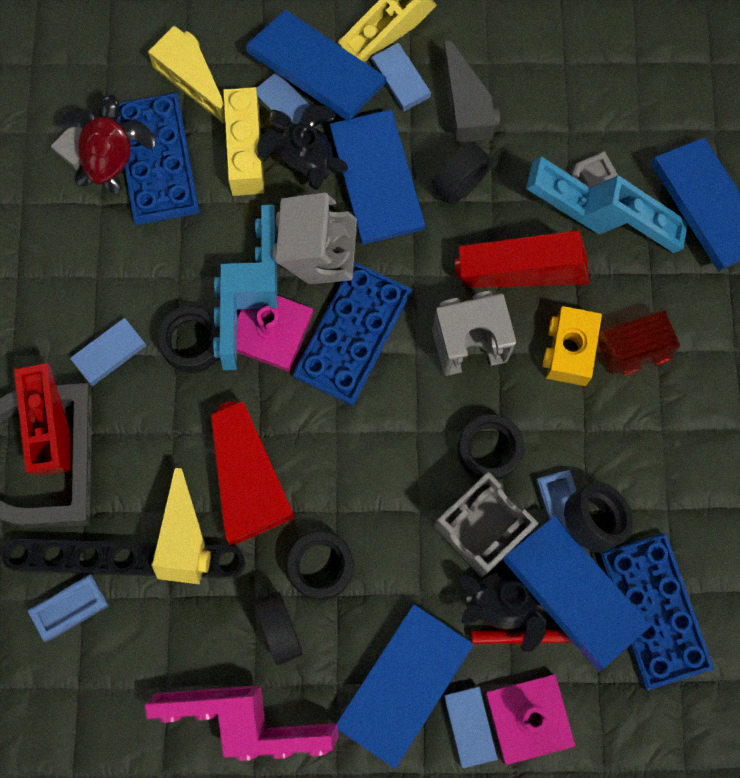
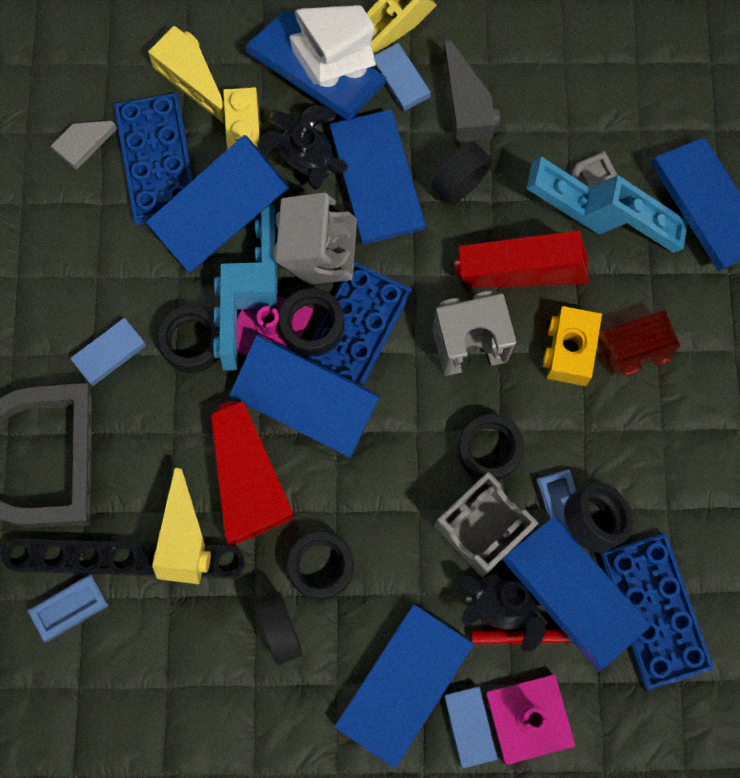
(42, 422): red slope -> none
(105, 143): animal -> none
(217, 204): none -> blue tile
(243, 722): dark pink bracket -> none
(281, 96): medium blue tile -> none
(304, 395): none -> blue tile
(310, 297): none -> black tyre
(333, 43): none -> white piece

